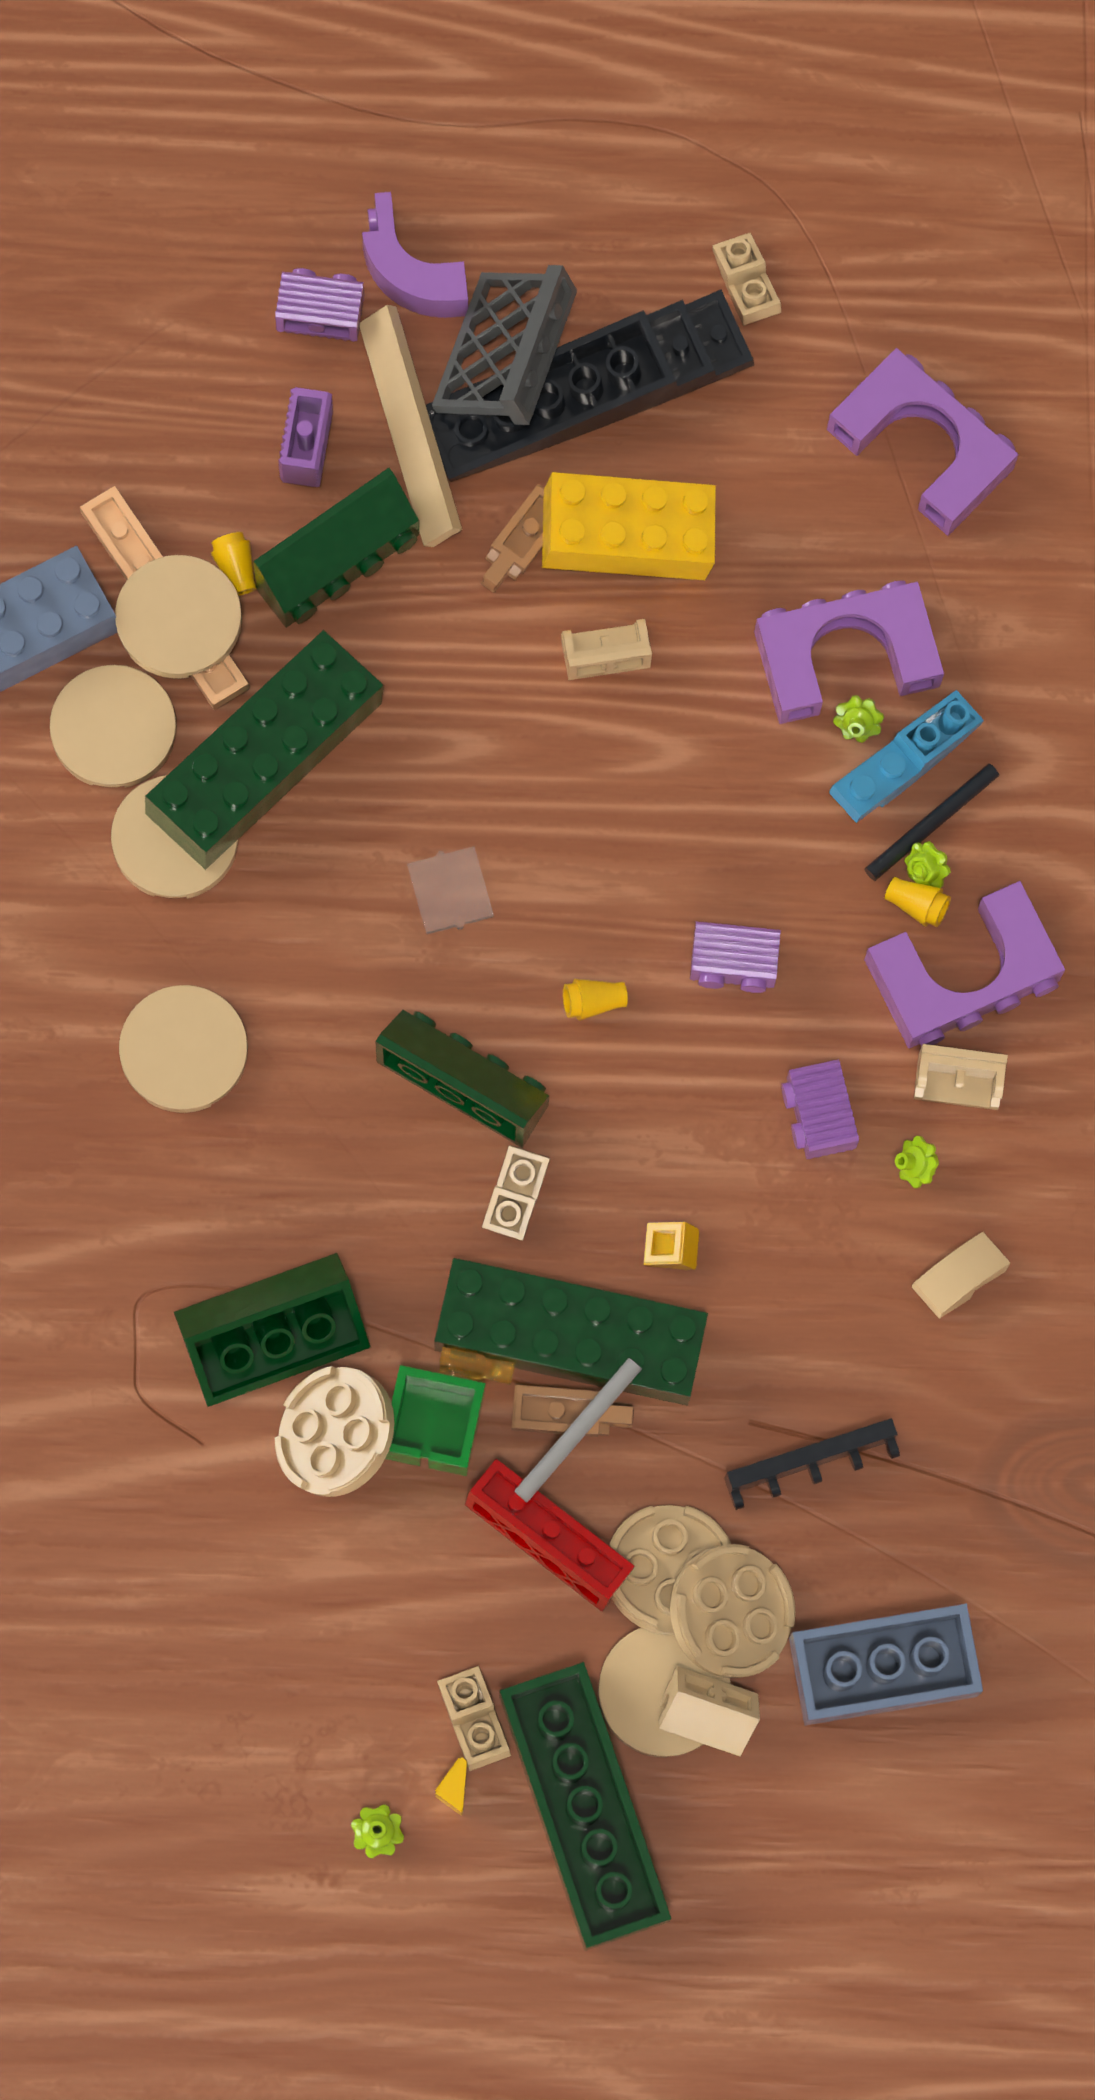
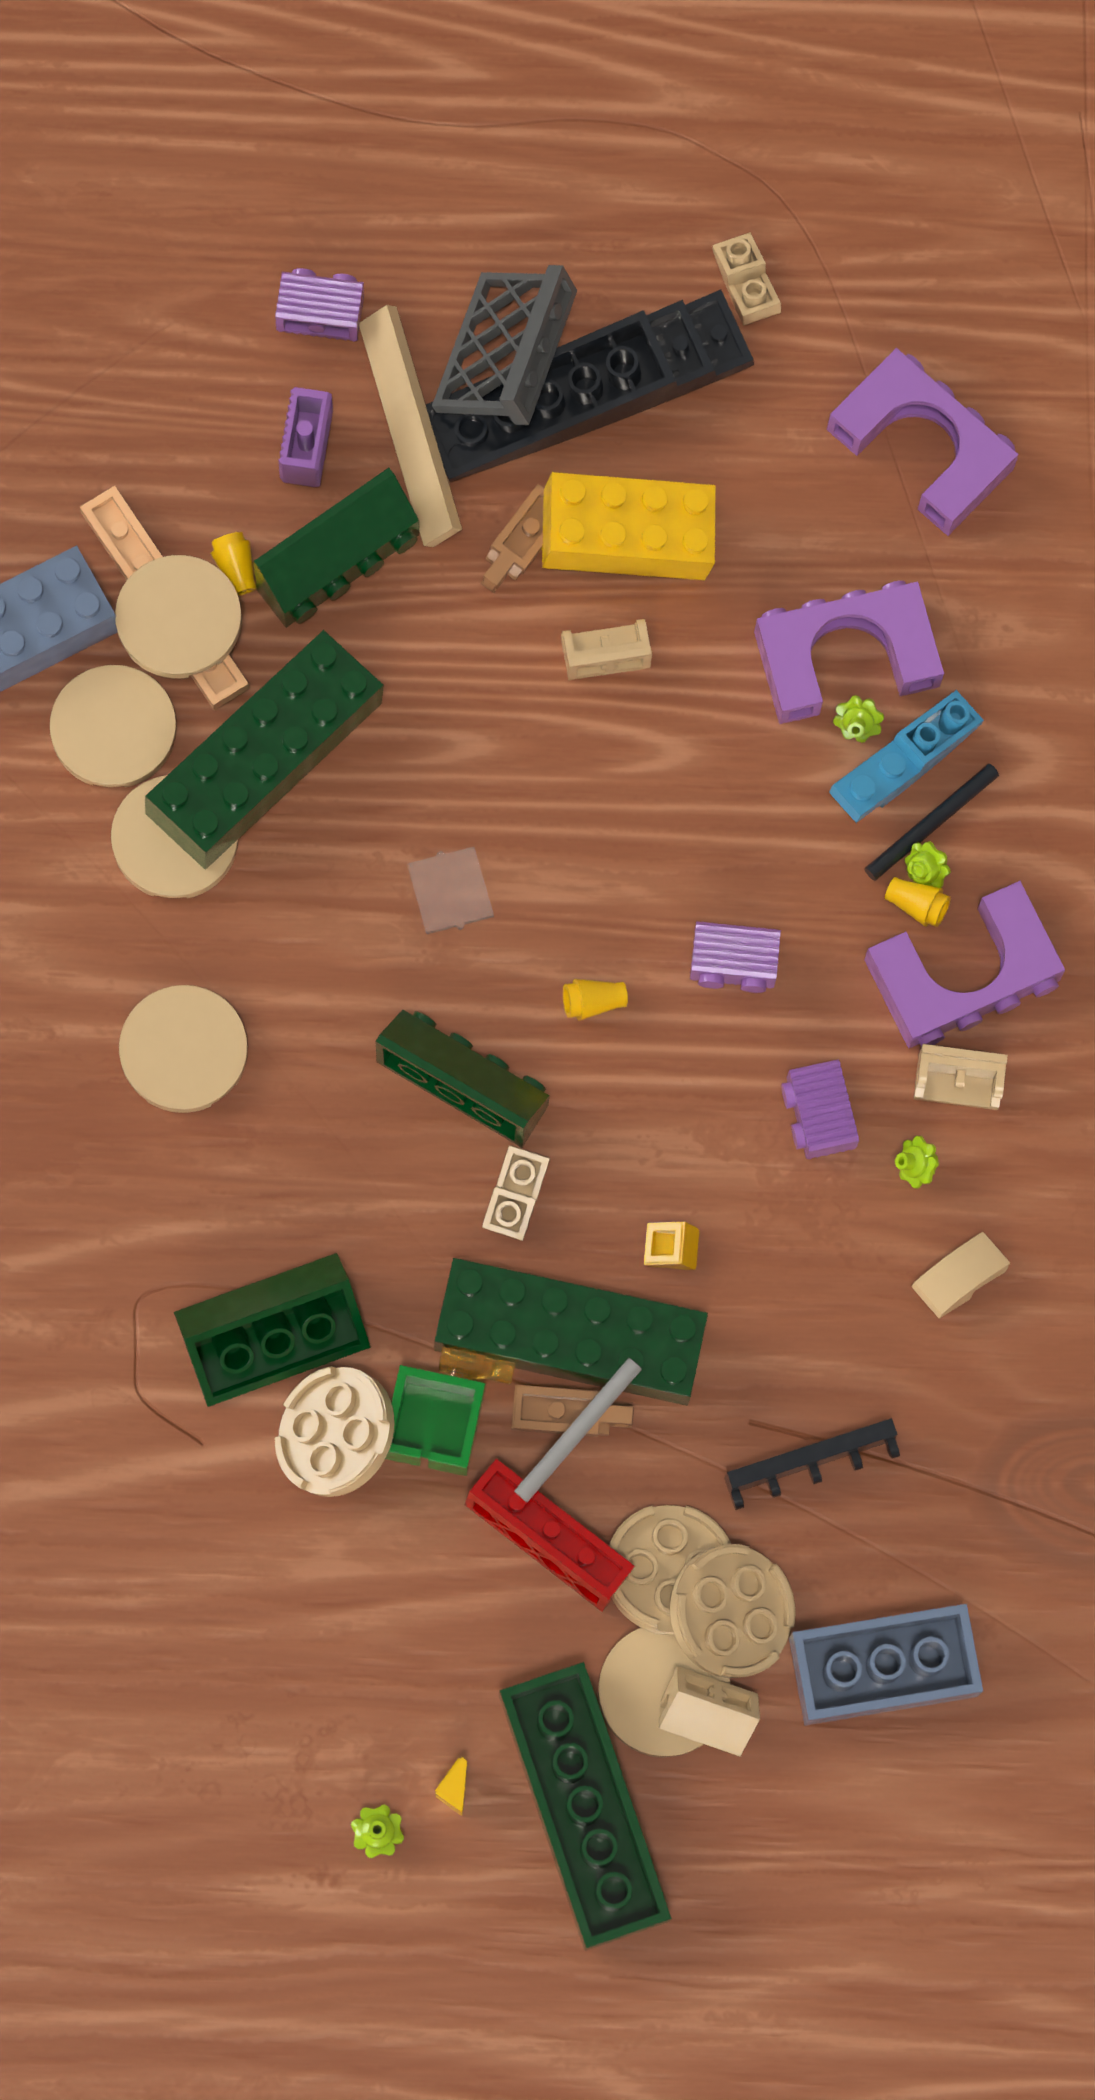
(413, 284): medium lavender arch -> none
(474, 1718): tan slope -> none

